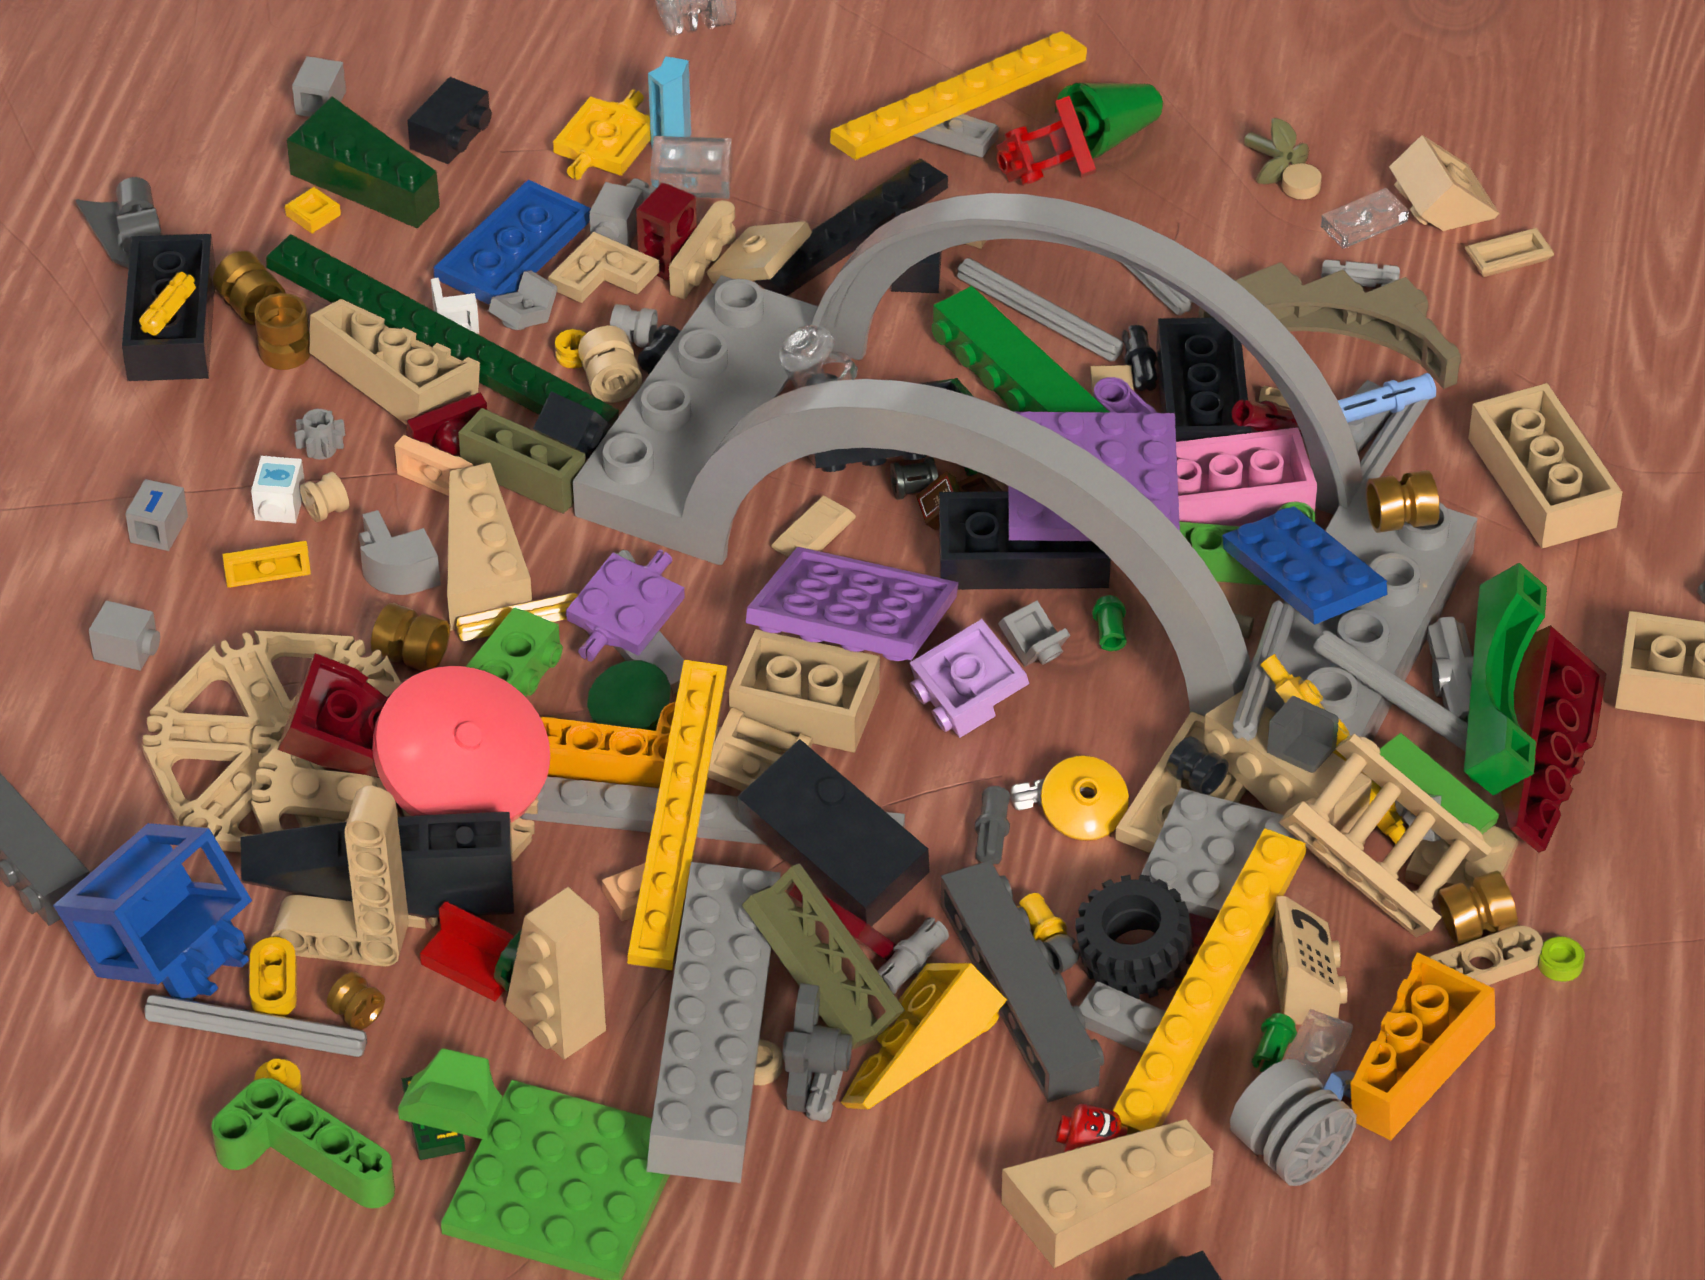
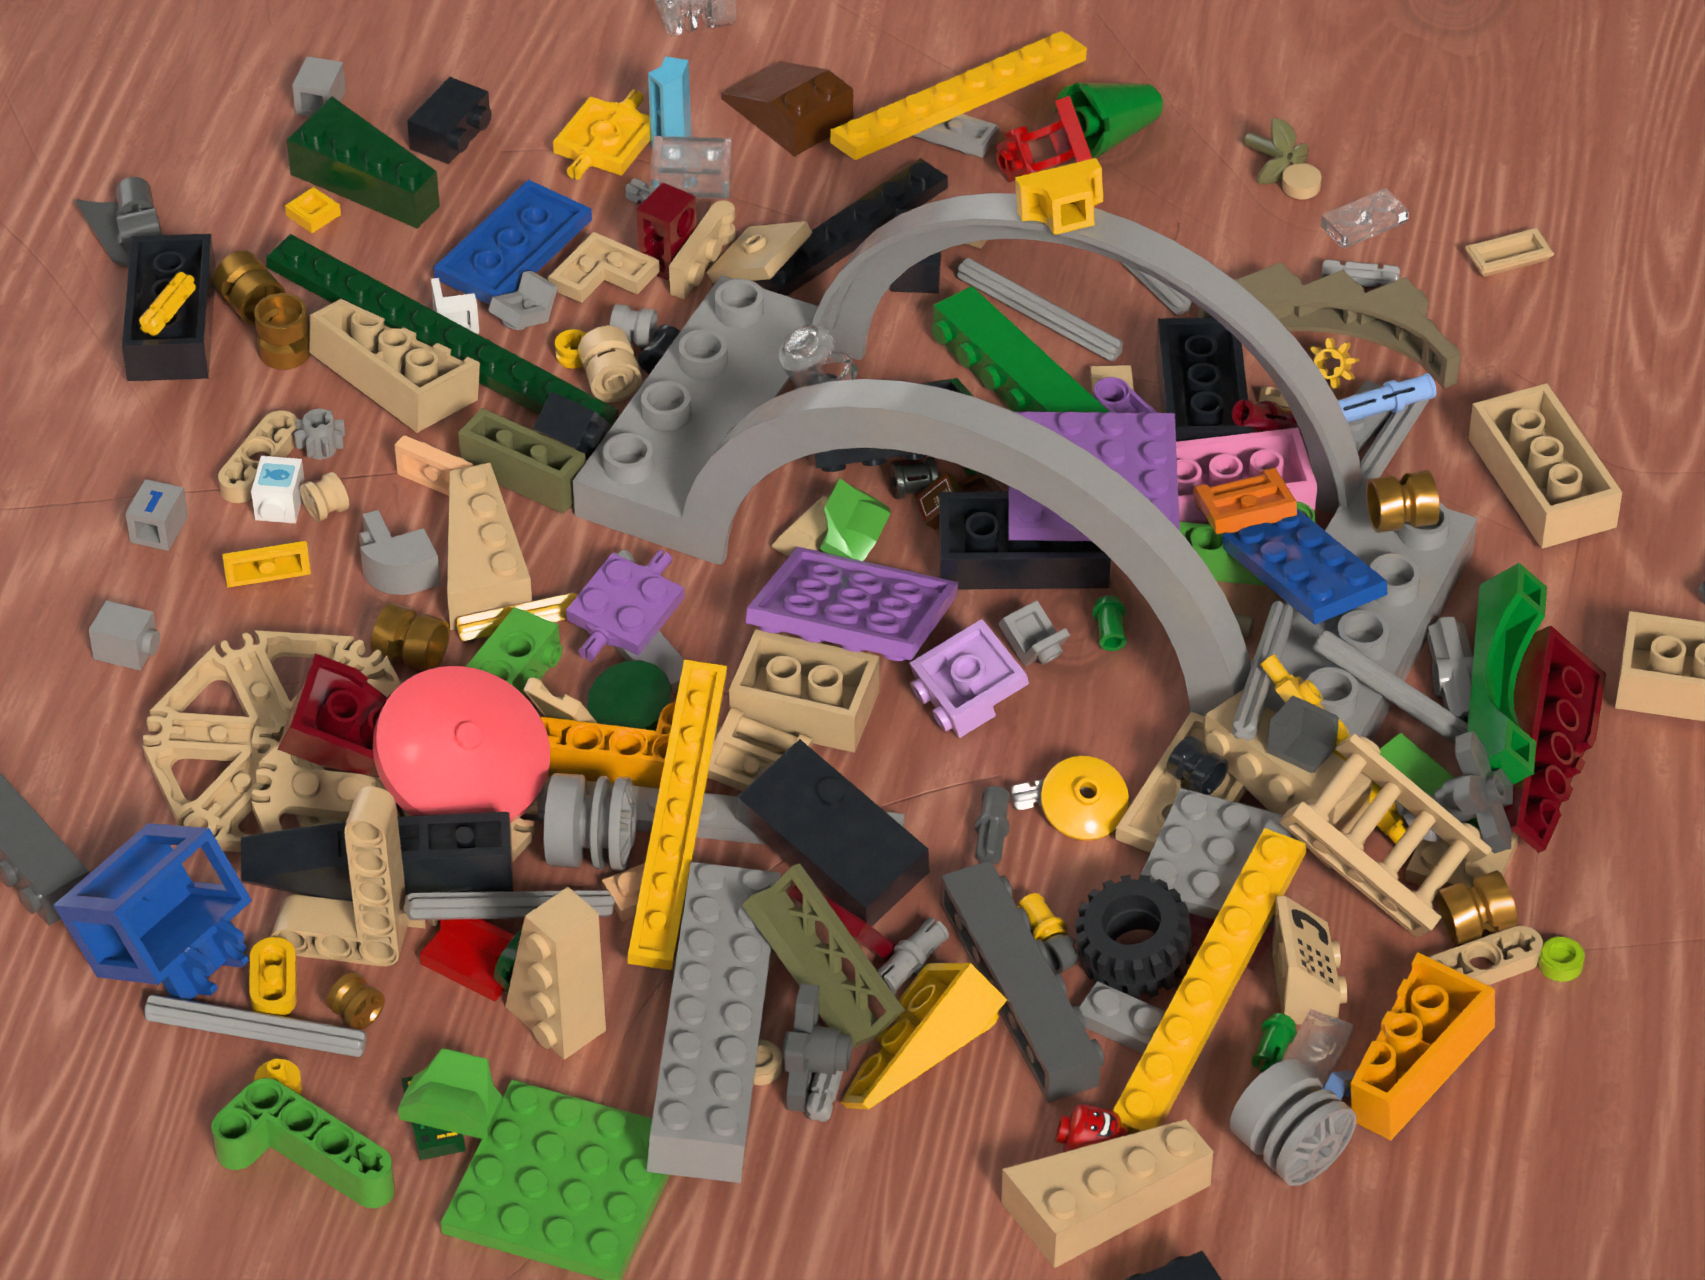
(260, 440): none -> tan beam
(442, 424): dark red tile -> none
(492, 904): none -> light grey axle
(556, 707): none -> tan tile
(585, 821): none -> light grey wheel
(615, 213): light grey brick -> none
(793, 104): none -> reddish brown slope
(853, 522): none -> bright green slope
(1061, 196): none -> yellow brick
(1140, 357): black axle -> none
(1246, 502): none -> orange plate
(1335, 352): none -> yellow gear
(1441, 187): tan slope -> none
(1479, 793): none -> dark grey plant

